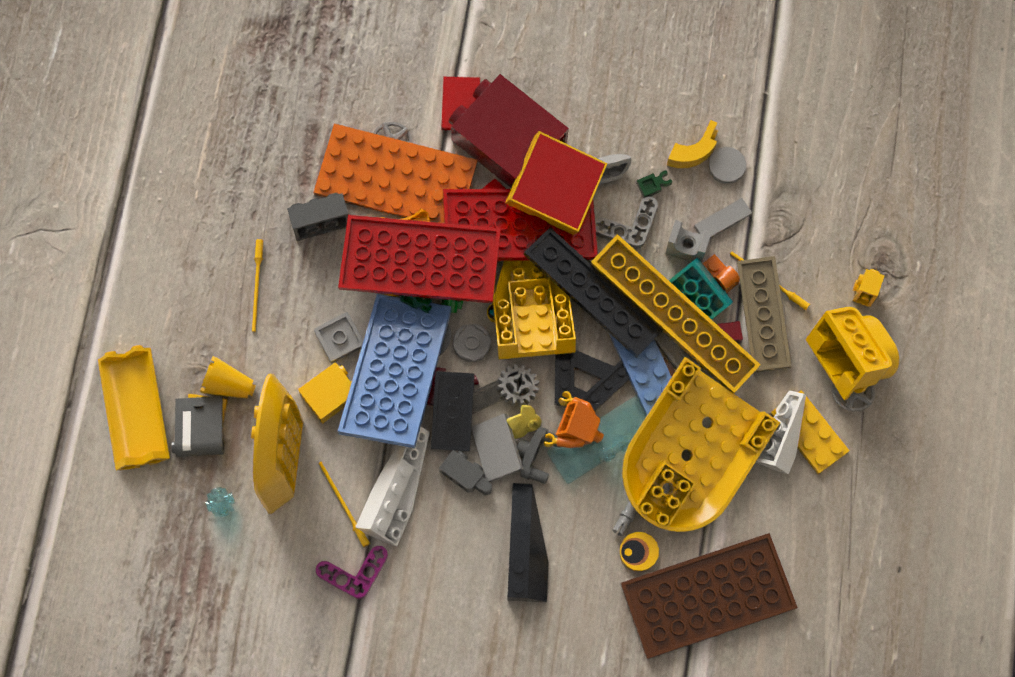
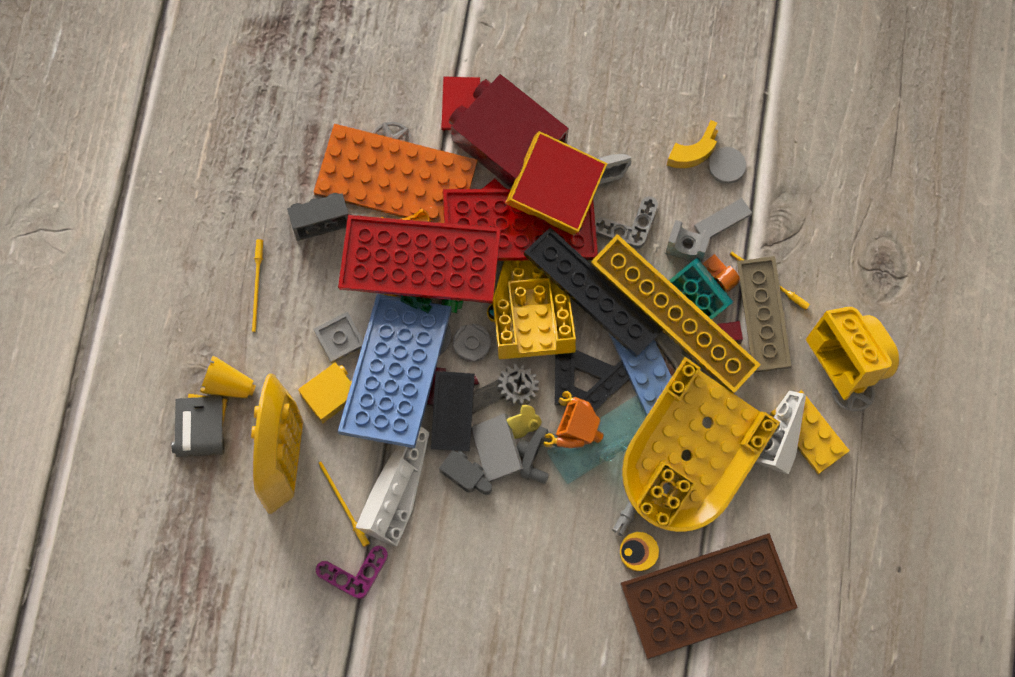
(133, 408): yellow cylinder -> none
(220, 509): clear light blue brick -> none
(527, 549): black wedge -> none
(652, 185): dark green plate -> none
(867, 287): yellow brick -> none

